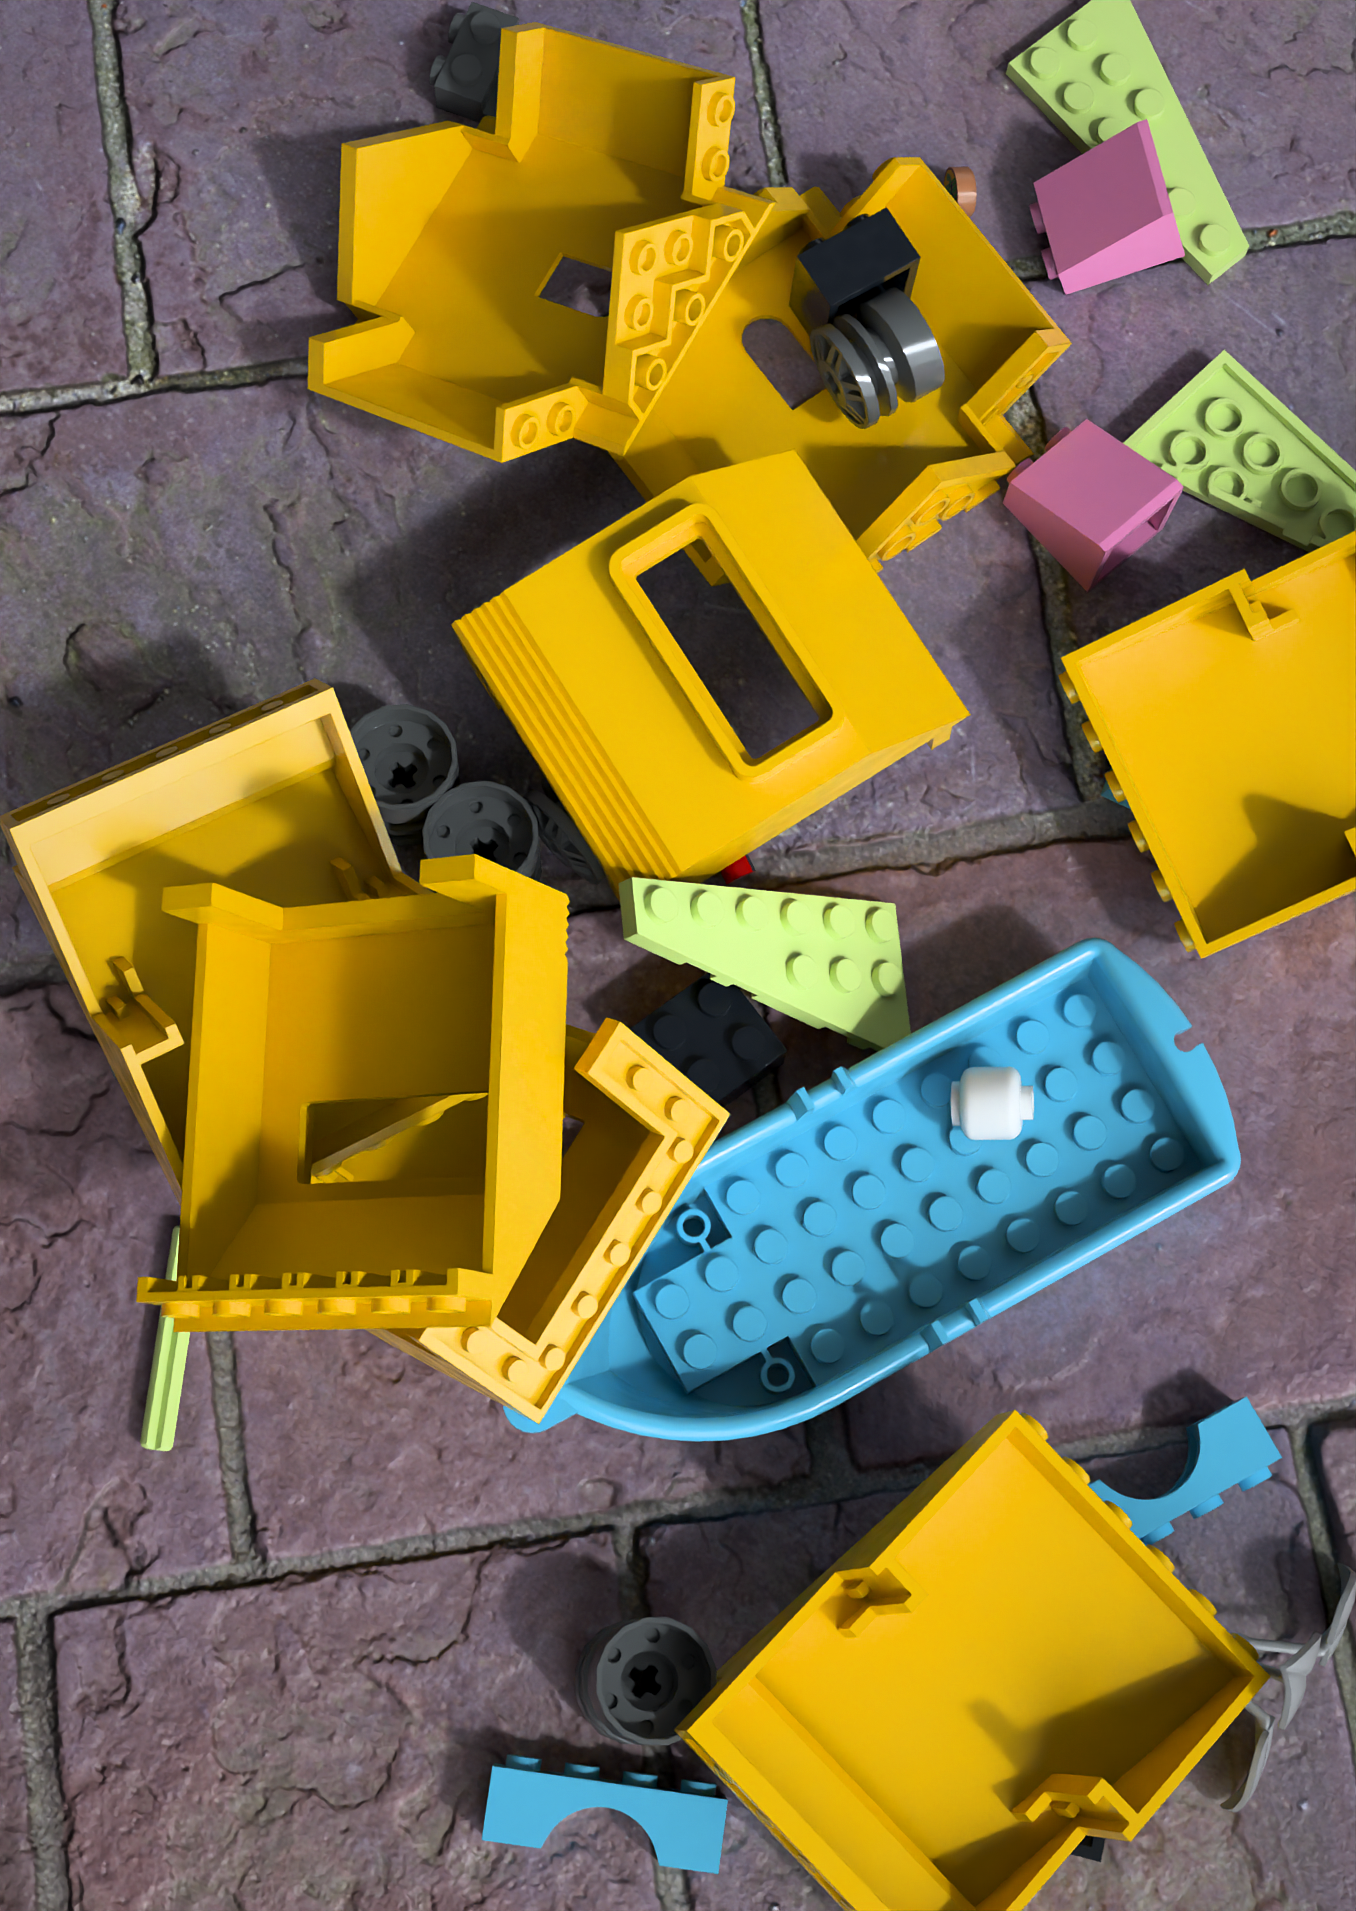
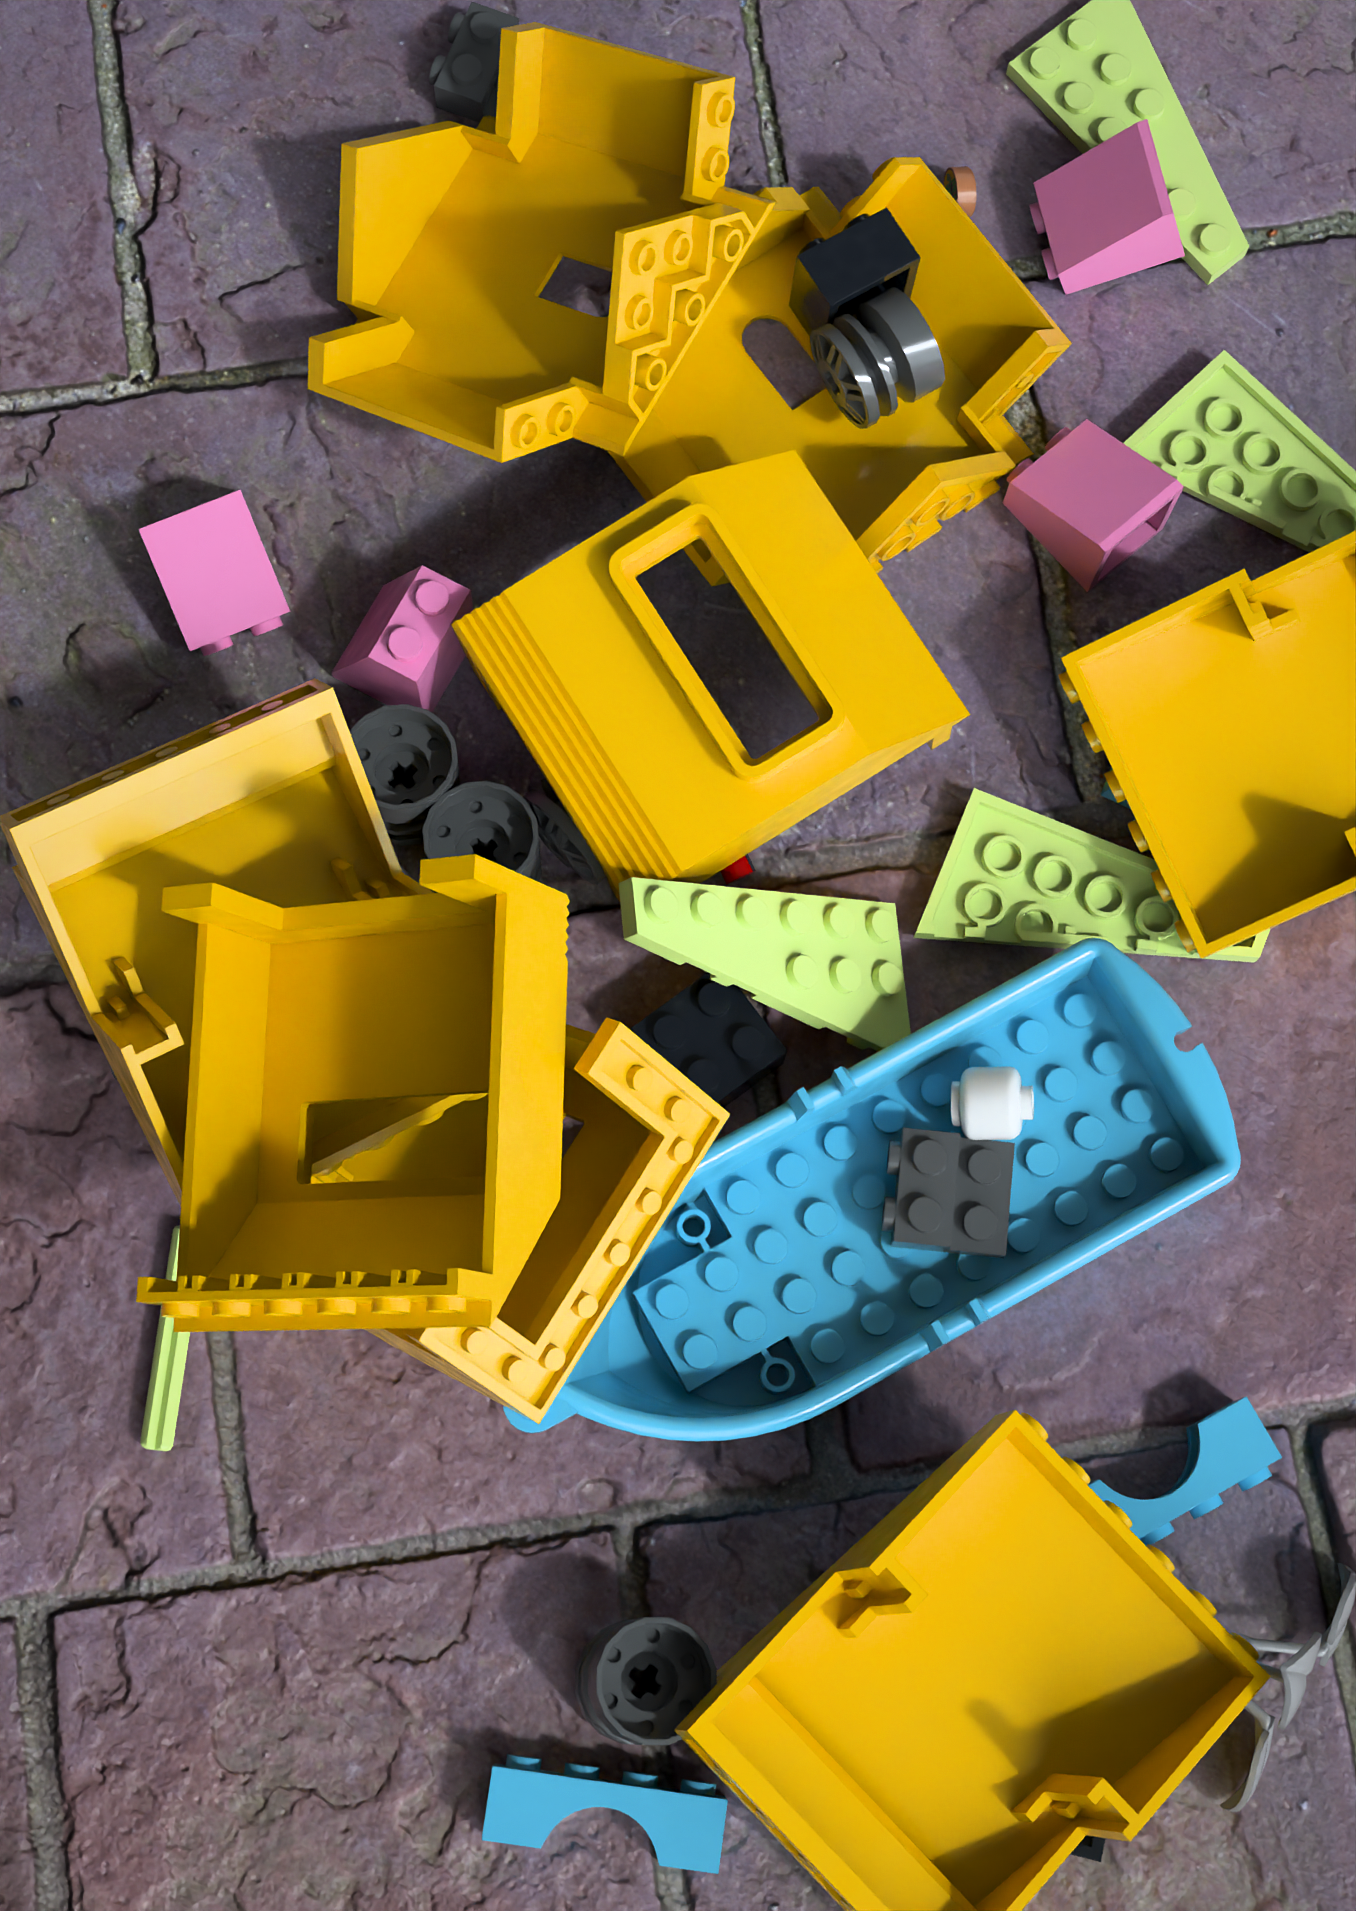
(215, 573): none -> bright pink slope
(407, 641): none -> bright pink slope
(949, 1193): none -> dark grey plate
(1050, 886): none -> yellowish green wing

